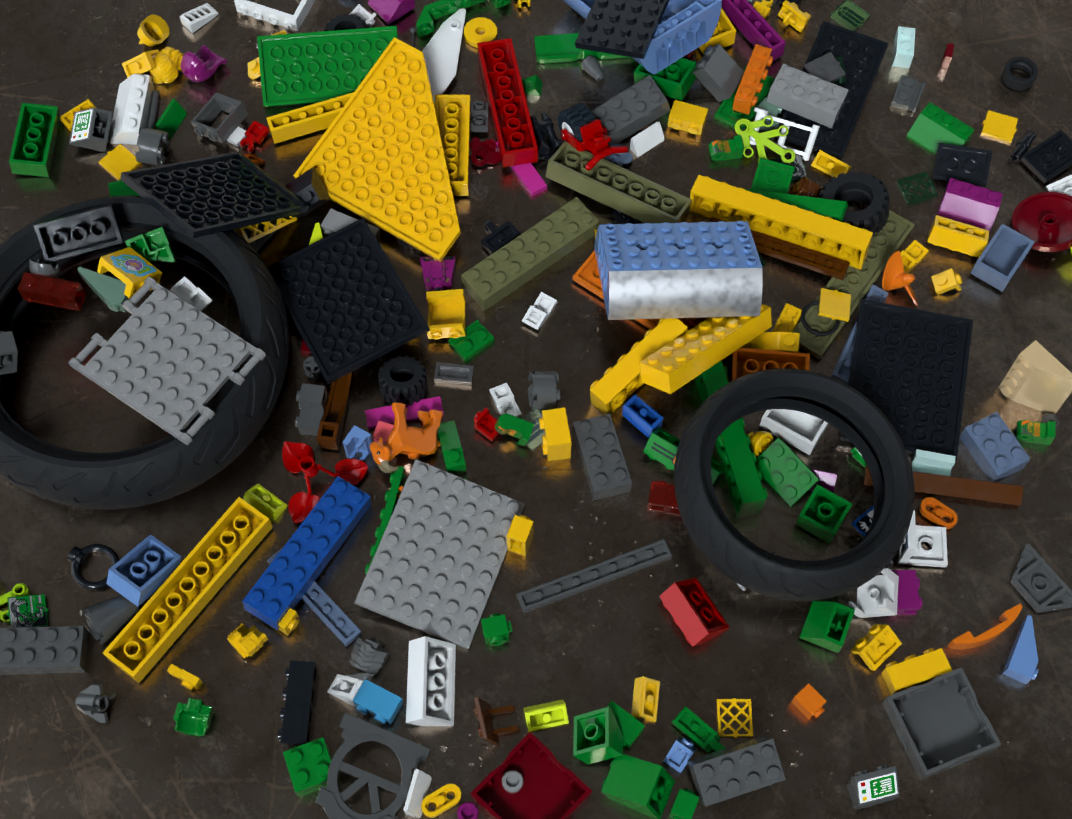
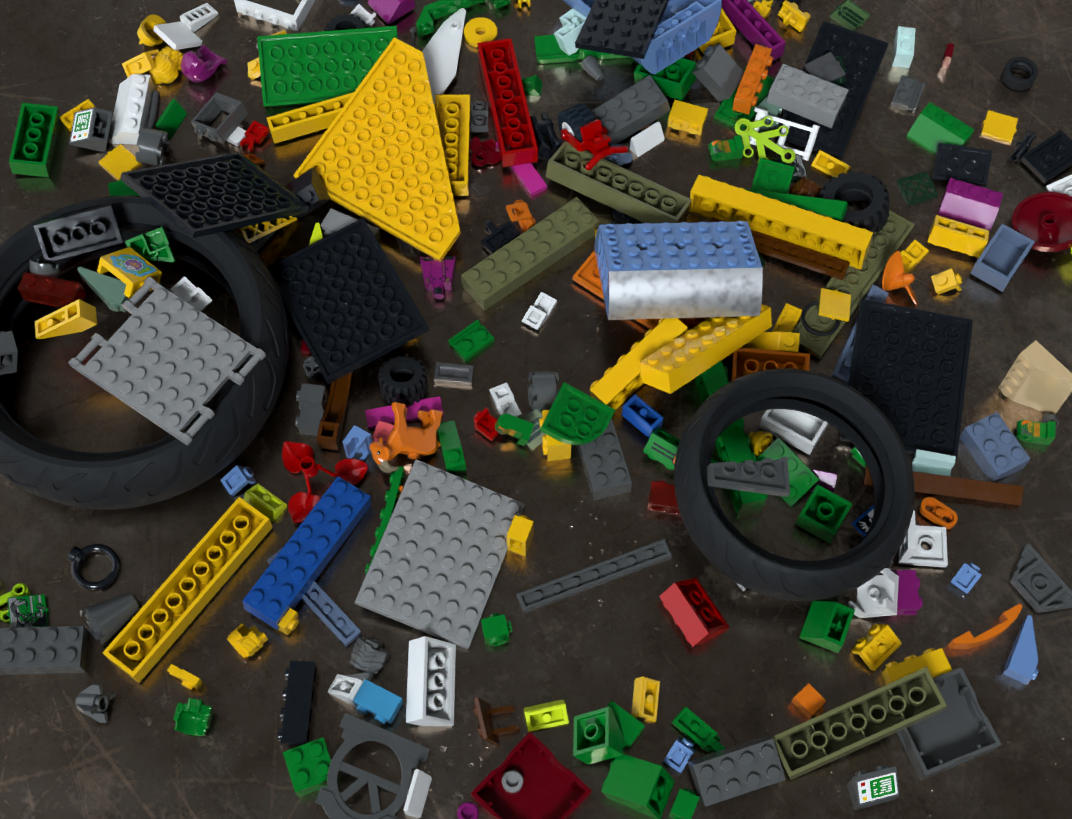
(67, 320): none -> yellow slope
(143, 570): medium blue brick -> none
(177, 35): none -> white tile
(237, 479): none -> medium blue bracket
(441, 801): yellow plate -> none
(446, 314): yellow panel -> none
(521, 215): none -> orange bracket
(567, 35): none -> light aqua brick
(576, 417): none -> green plate
(726, 710): yellow window -> none
(761, 477): none -> dark grey wing
(859, 723): none -> olive brick
(966, 577): none -> medium blue bracket

